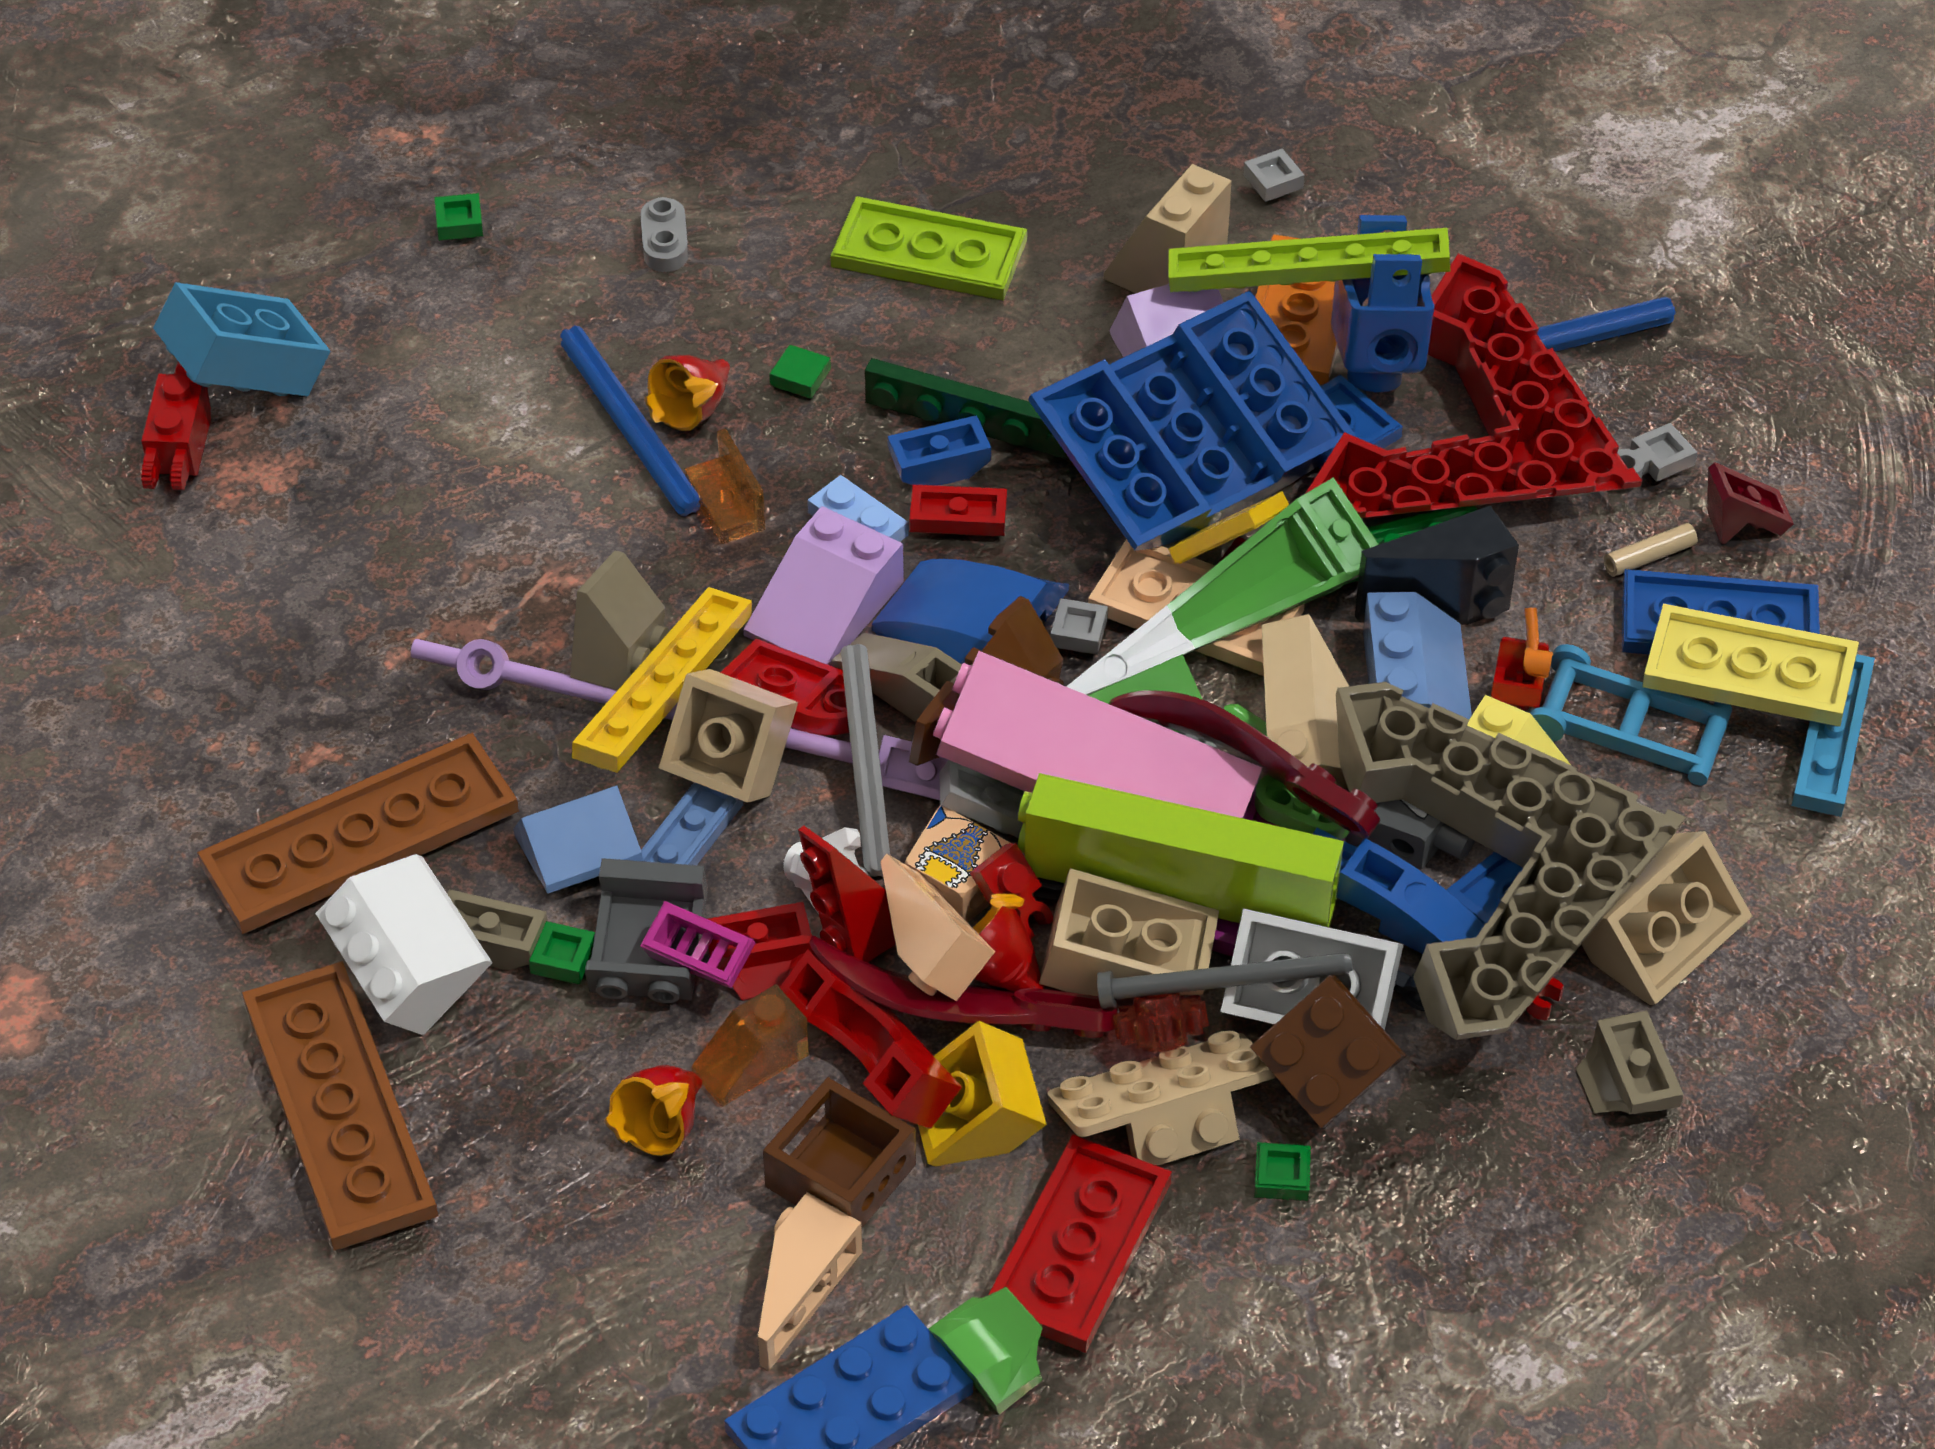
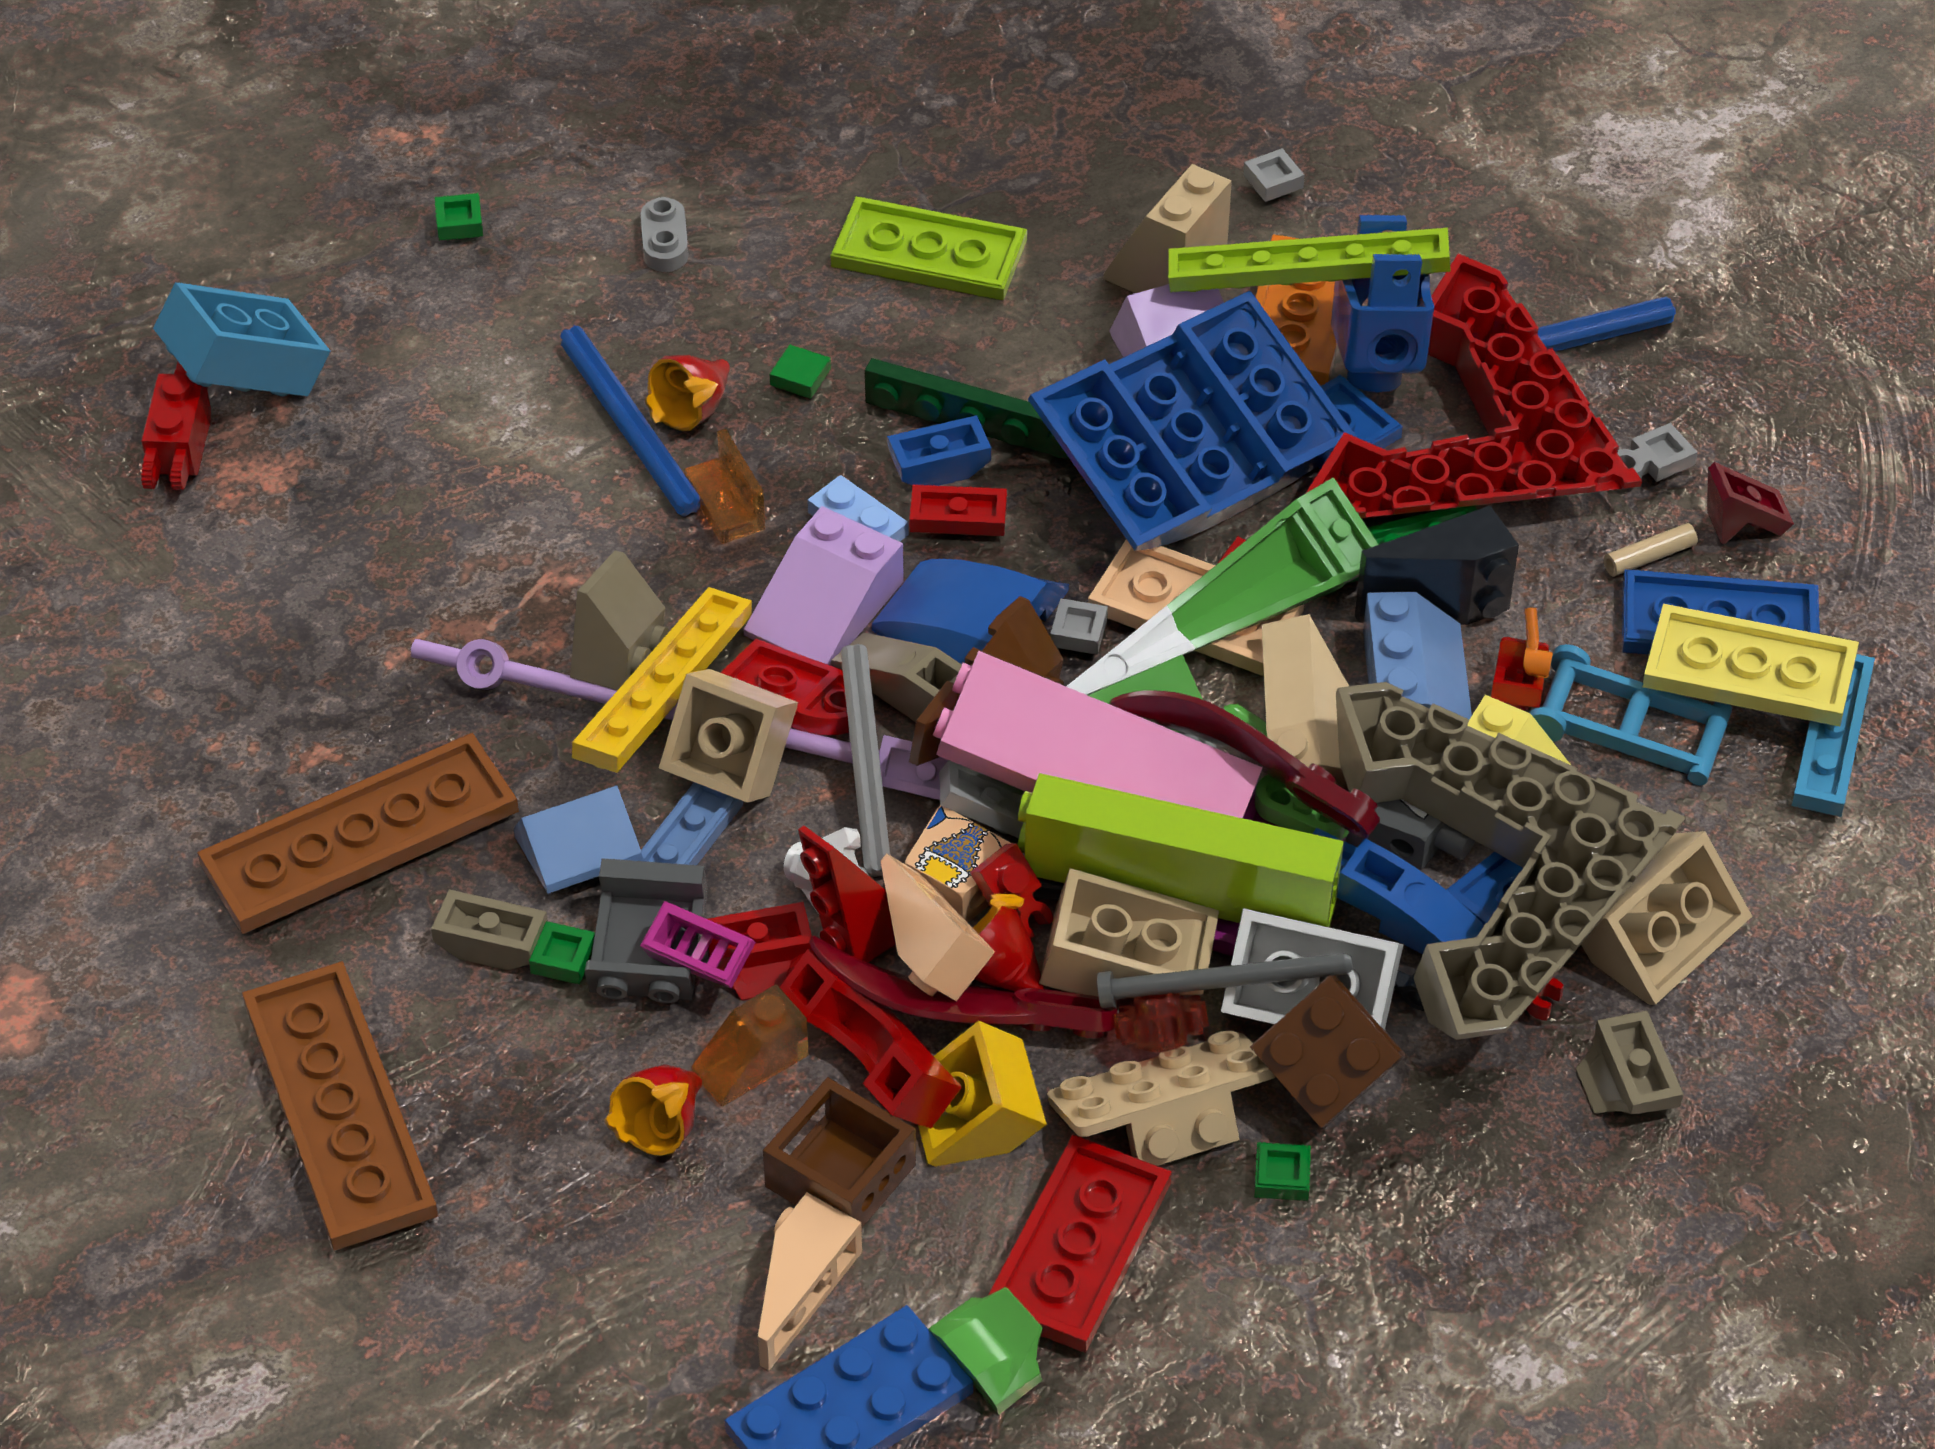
(404, 942): white slope -> none
(1228, 528): yellow tile -> none

